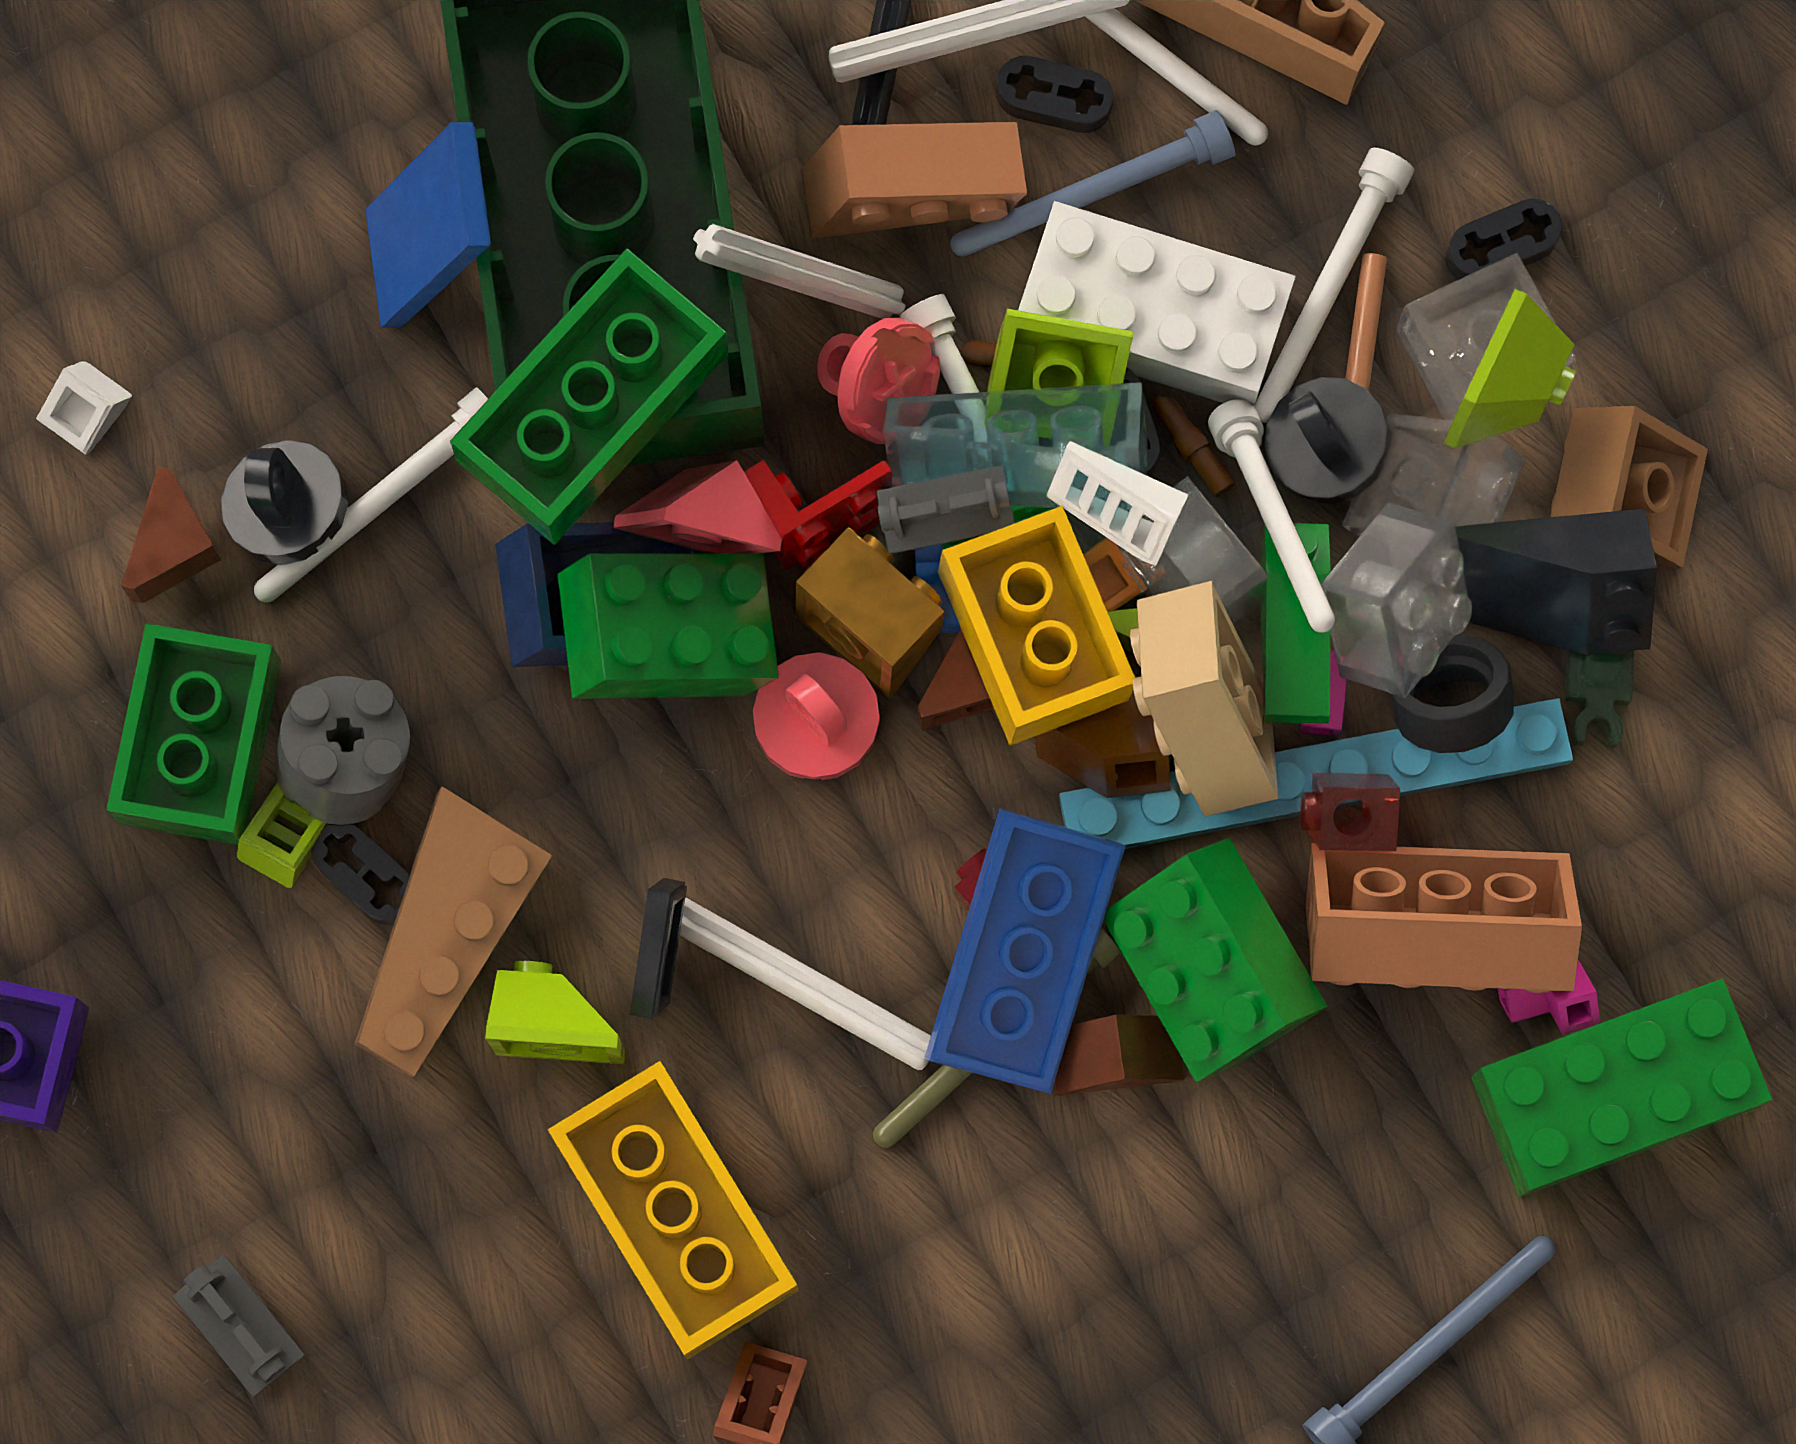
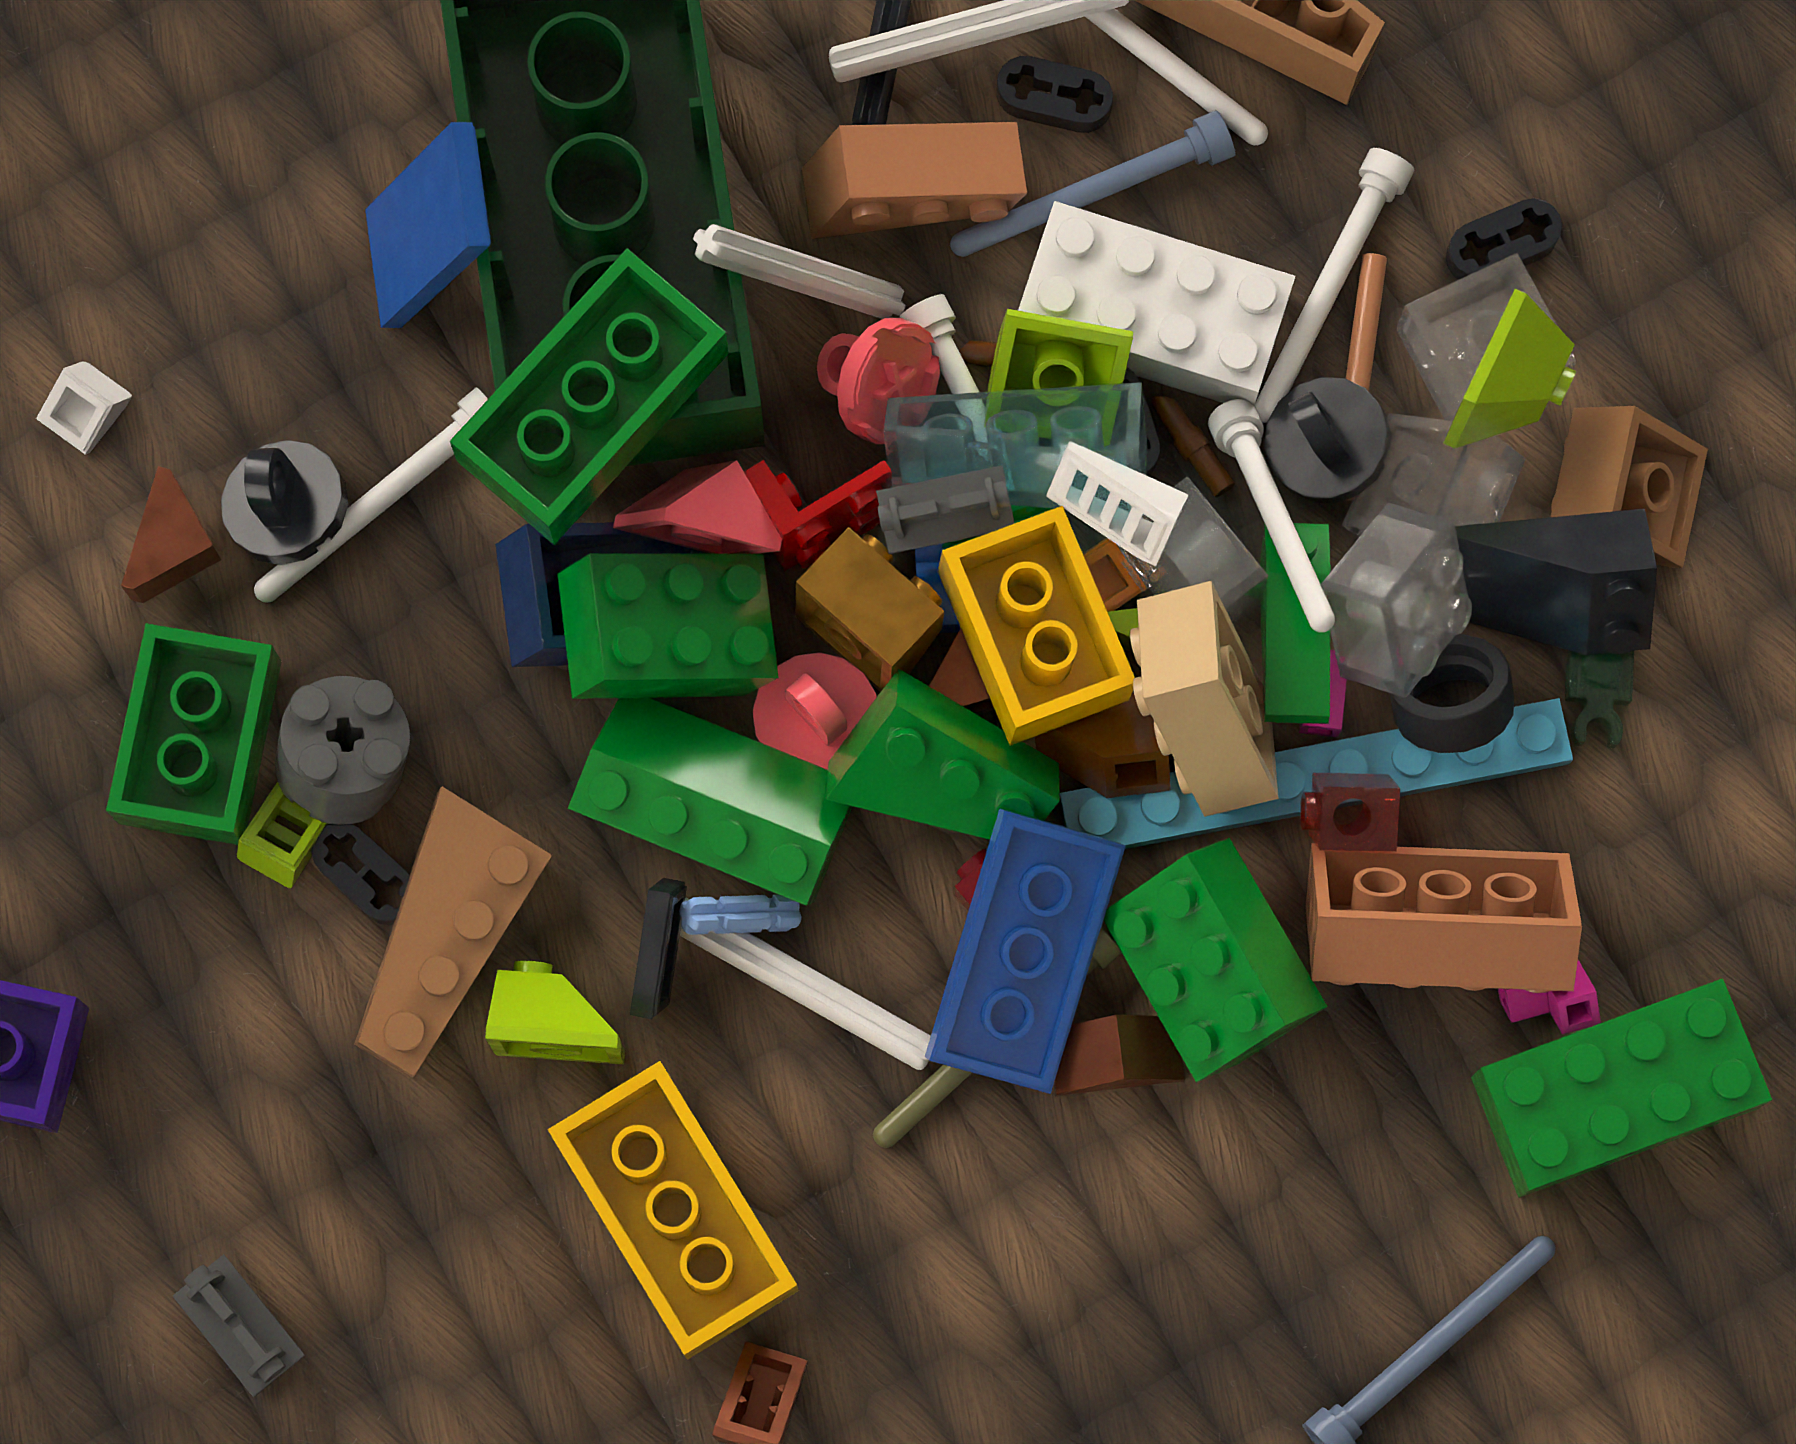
(712, 797): none -> green slope
(739, 914): none -> light blue axle
(938, 764): none -> green wedge

